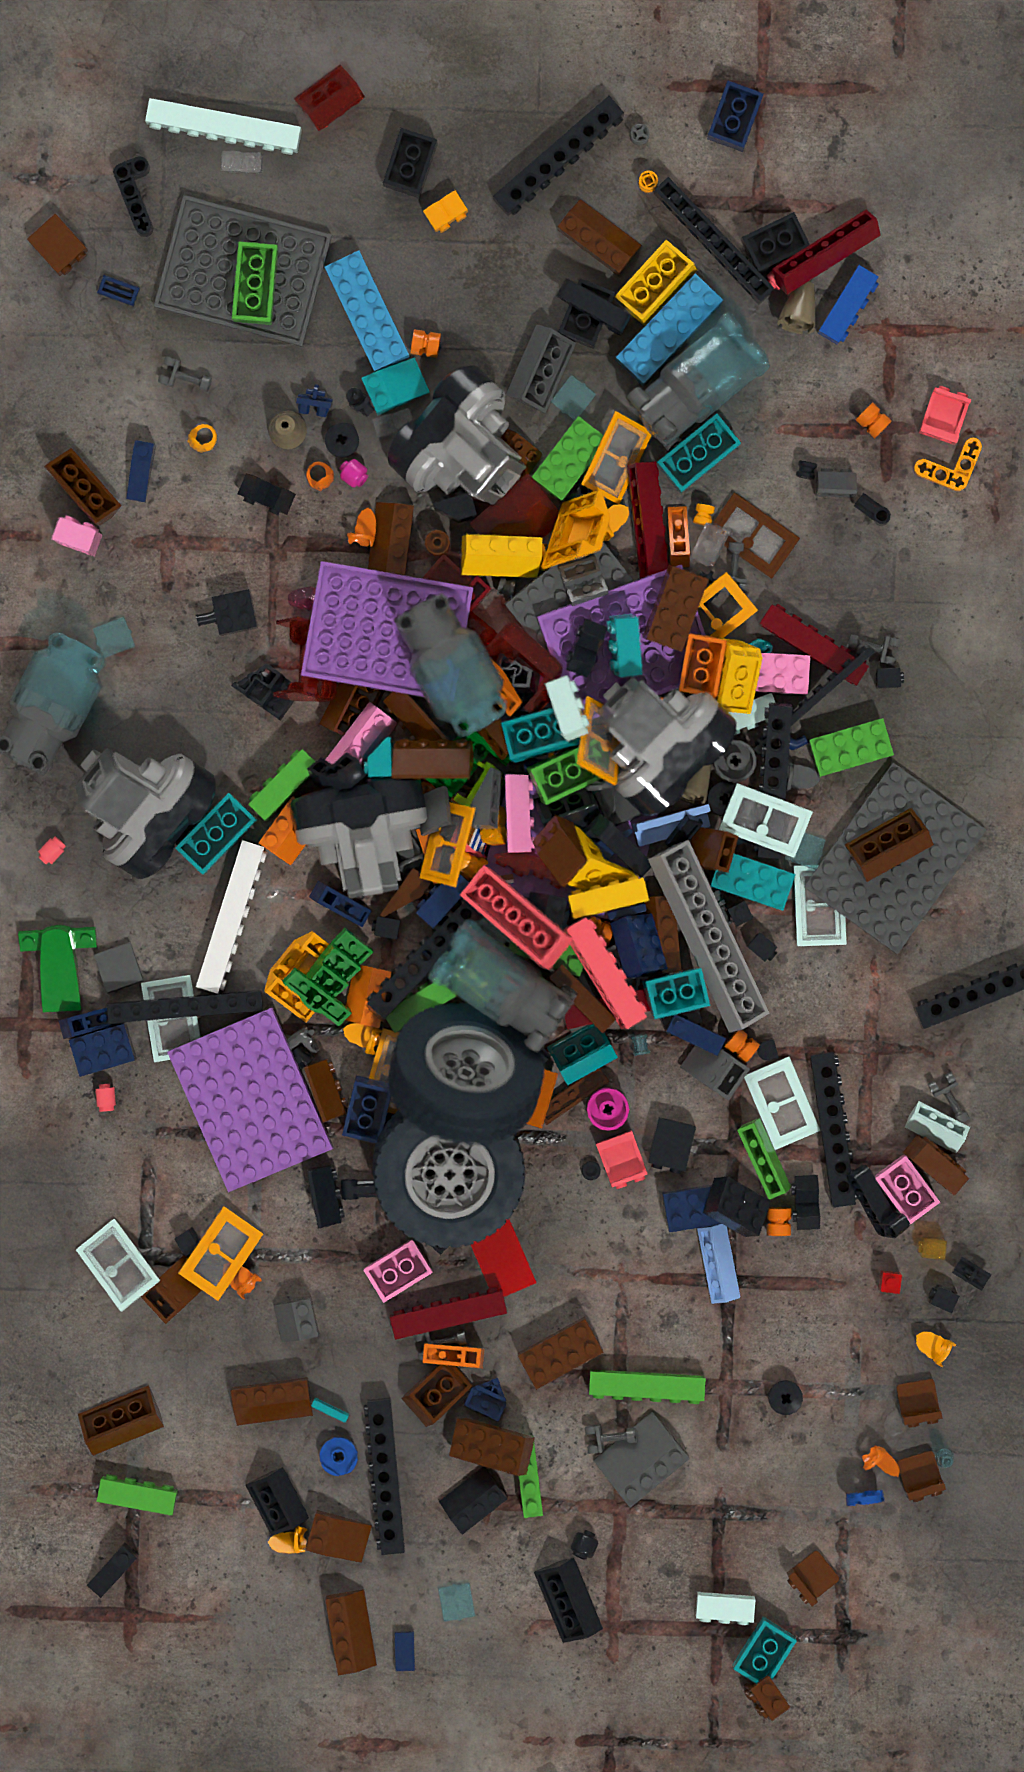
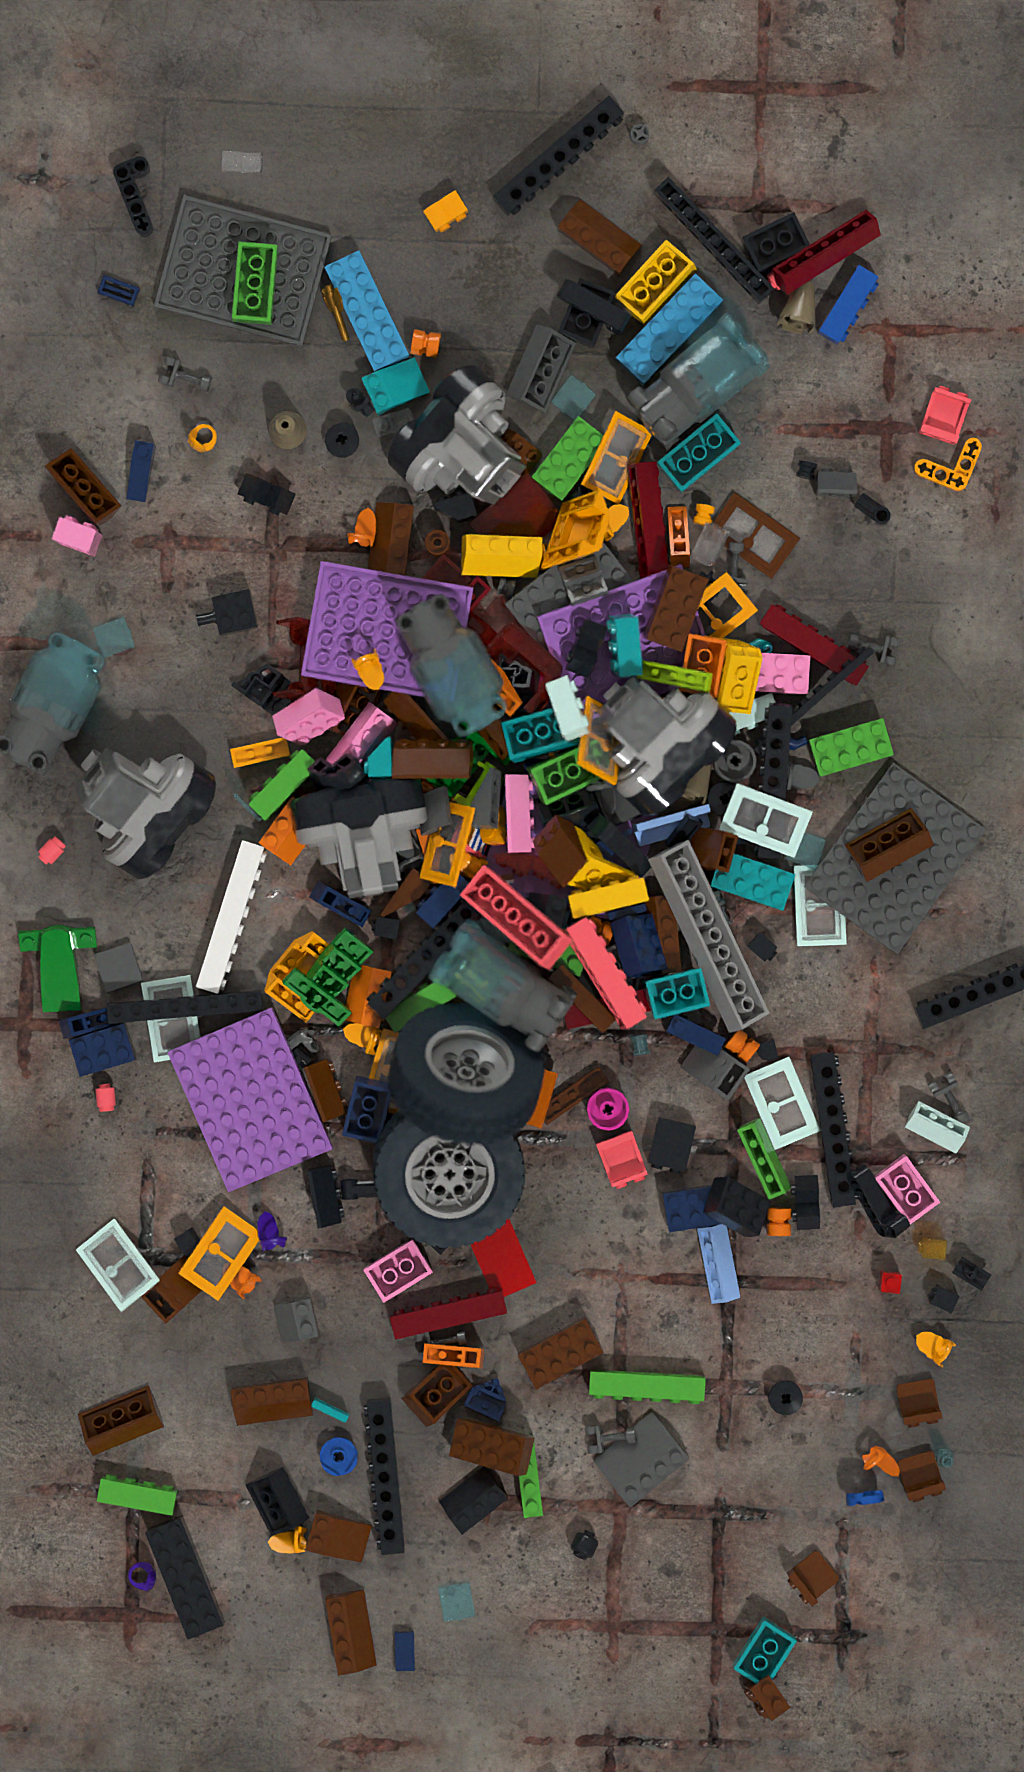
(58, 245): reddish brown brick -> none
(113, 1569): black slope -> none
(151, 1577): none -> dark purple piece
(185, 1577): none -> black brick
(216, 833): teal brick -> none
(223, 125): light aqua brick -> none
(247, 807): none -> clear light blue piece
(260, 752): none -> light orange plate
(268, 1232): none -> dark purple piece
(302, 598): clear pink rock -> none
(308, 717): none -> bright pink brick
(323, 404): dark blue hips -> none
(325, 481): orange piece -> none
(329, 97): clear red slope -> none
(335, 304): none -> pearl gold piece
(353, 473): dark pink head -> none
(370, 670): none -> light orange piece
(410, 162): black brick -> none
(568, 1600): black slope -> none
(581, 1053): teal slope -> none
(591, 1170): black tile -> none
(648, 185): light orange wheel -> none
(676, 676): none -> lime tile
(725, 1608): light aqua brick -> none
(735, 116): dark blue brick -> none
(740, 913): black brick -> none
(873, 420): orange wheel -> none
(889, 678): black brick -> none
(936, 1164): reddish brown brick -> none

